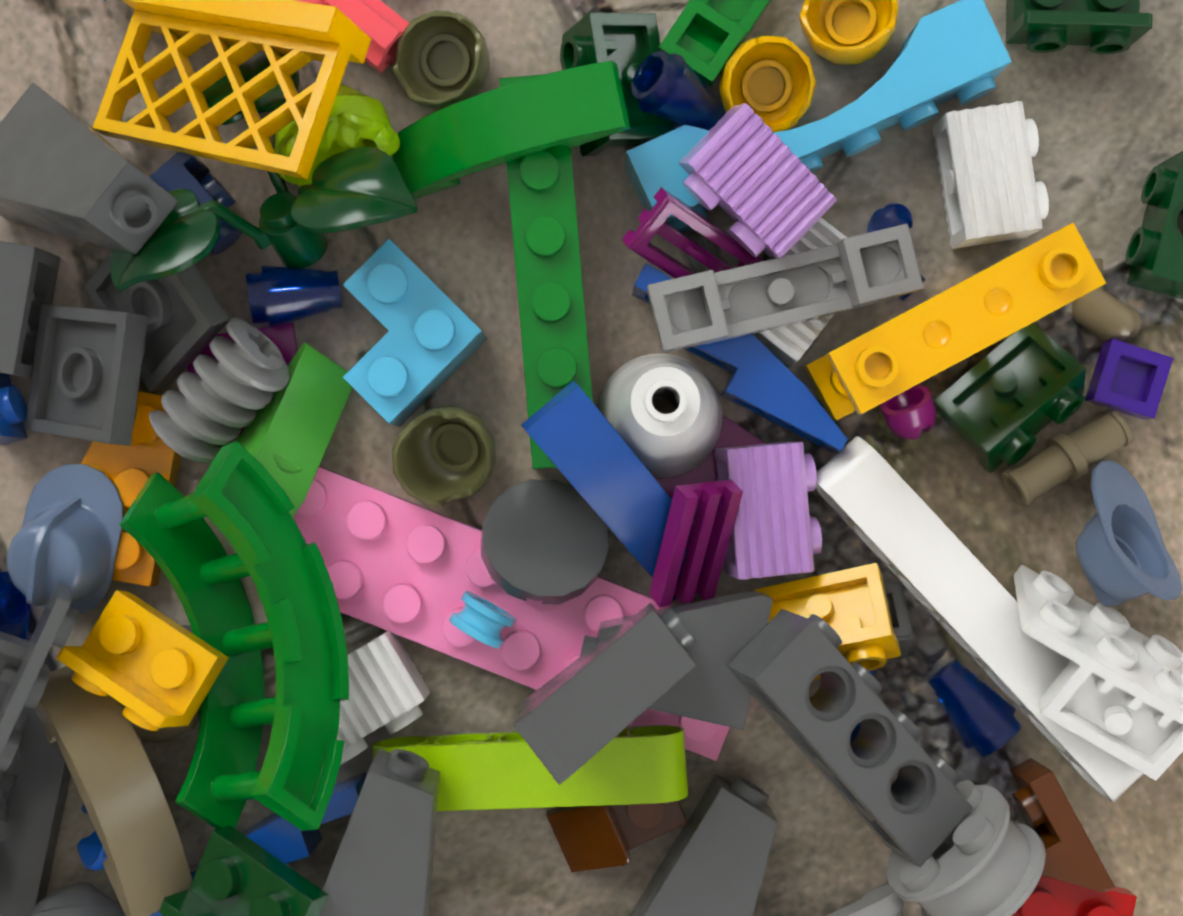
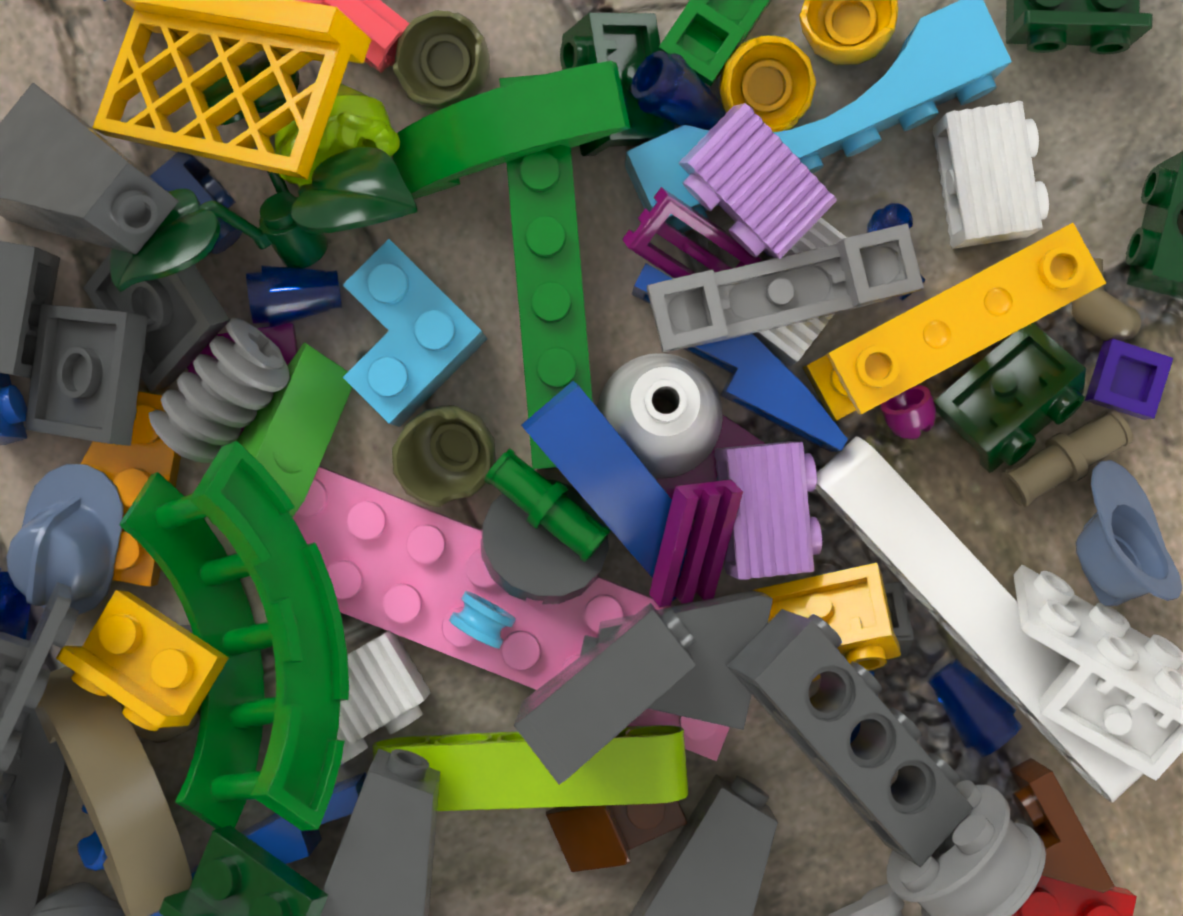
(547, 505): none -> green pin

